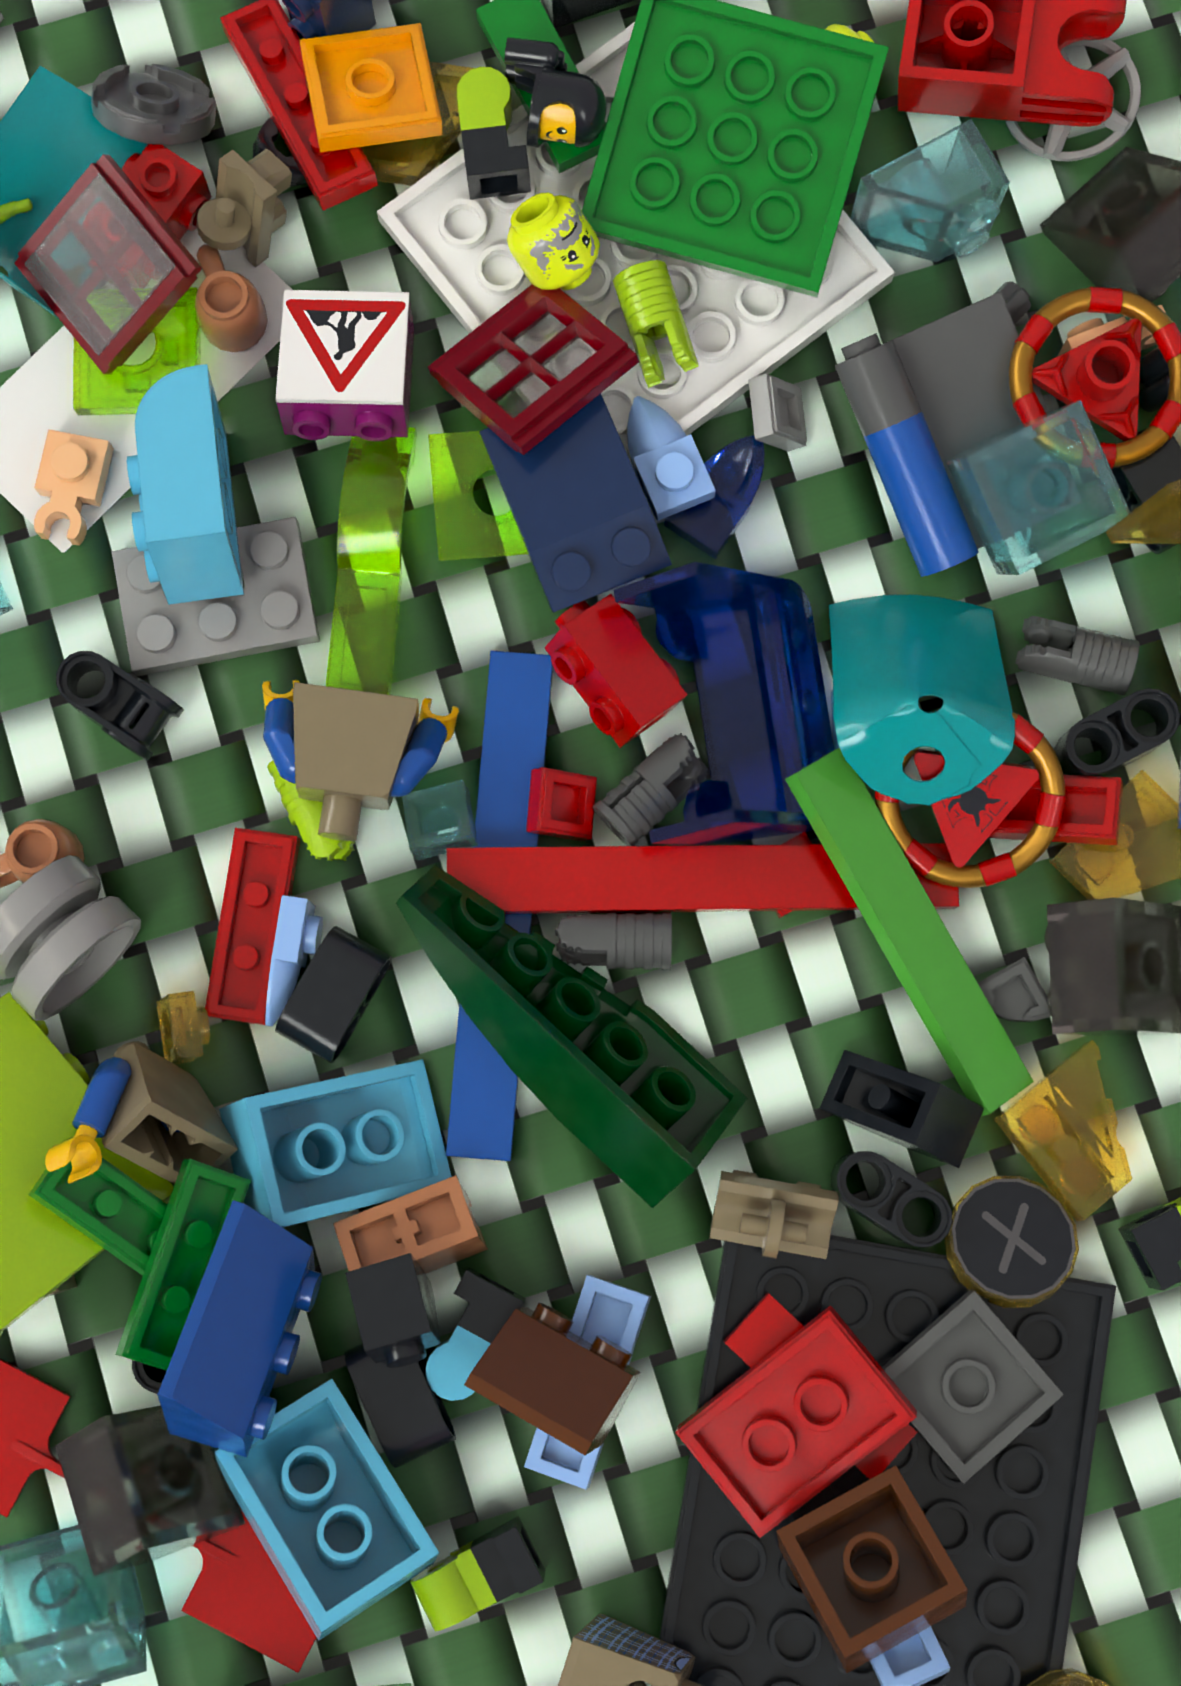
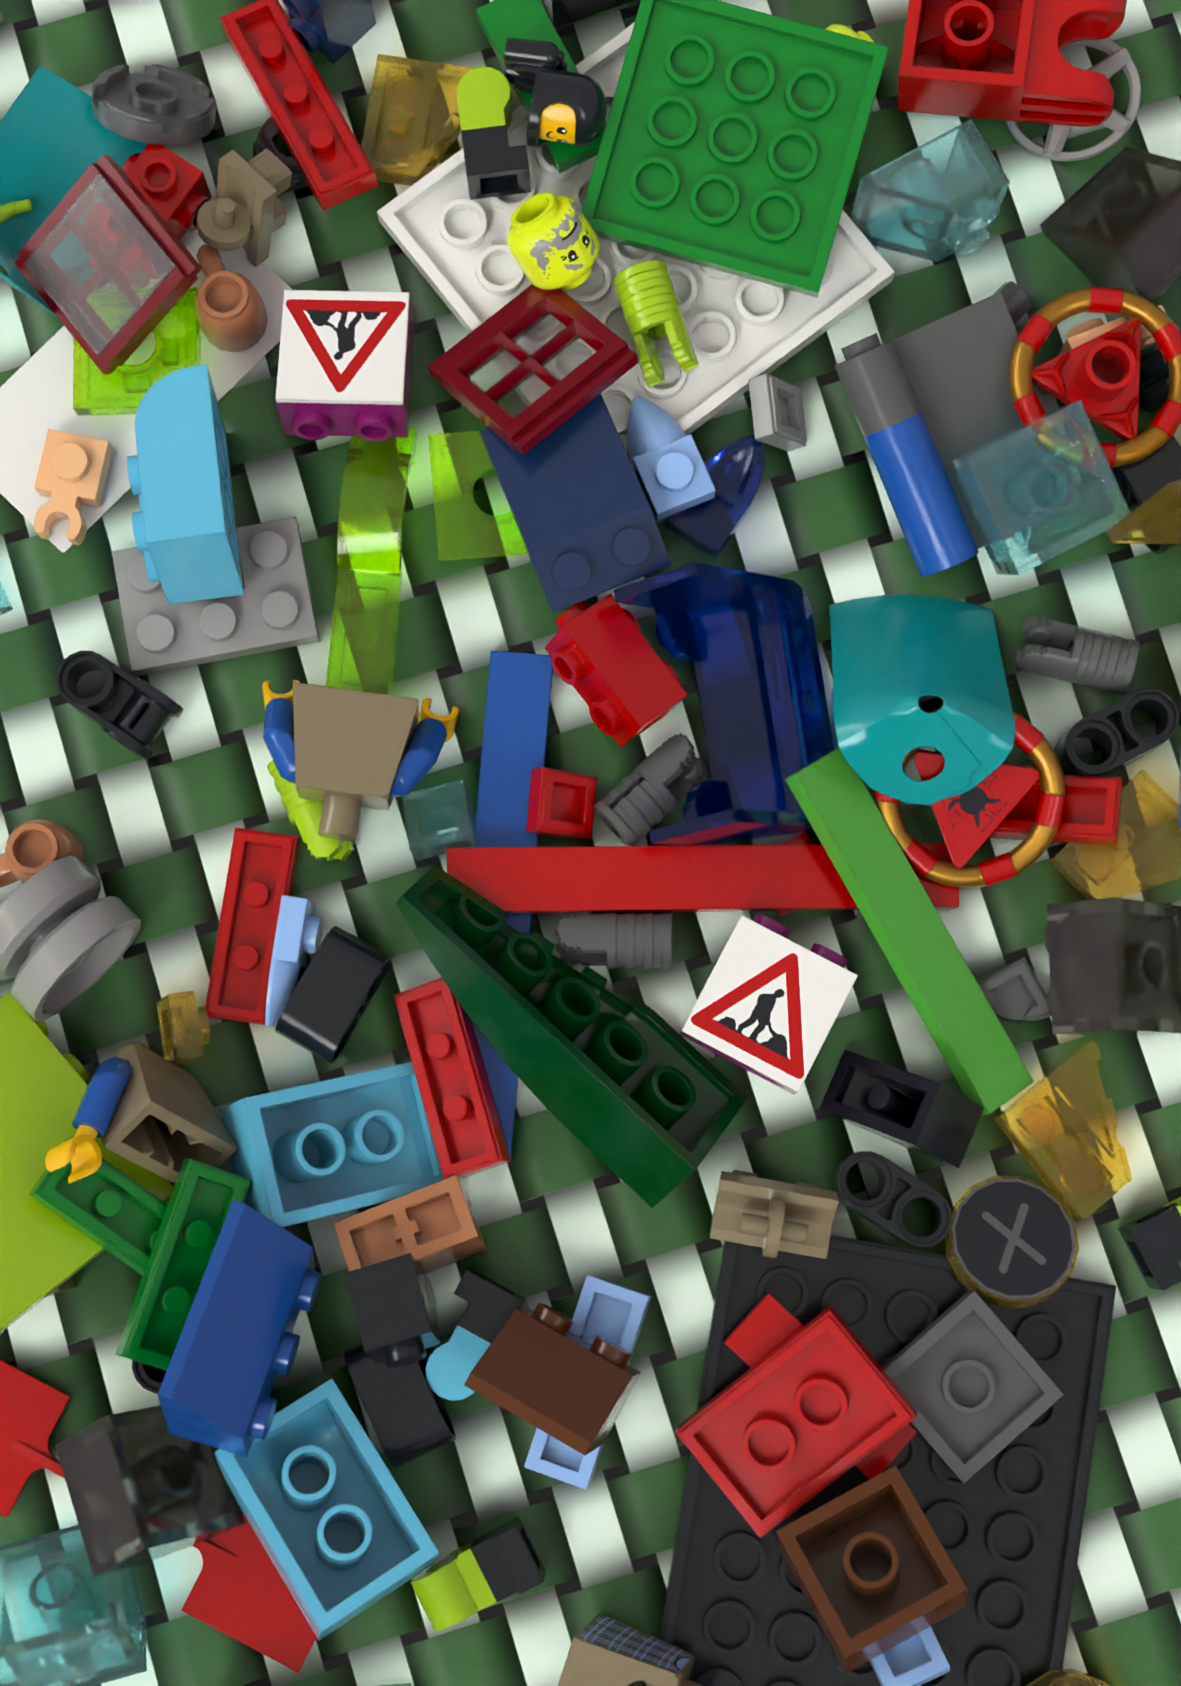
(371, 87): light orange tile -> none
(451, 1080): none -> red tile
(769, 1002): none -> white piece

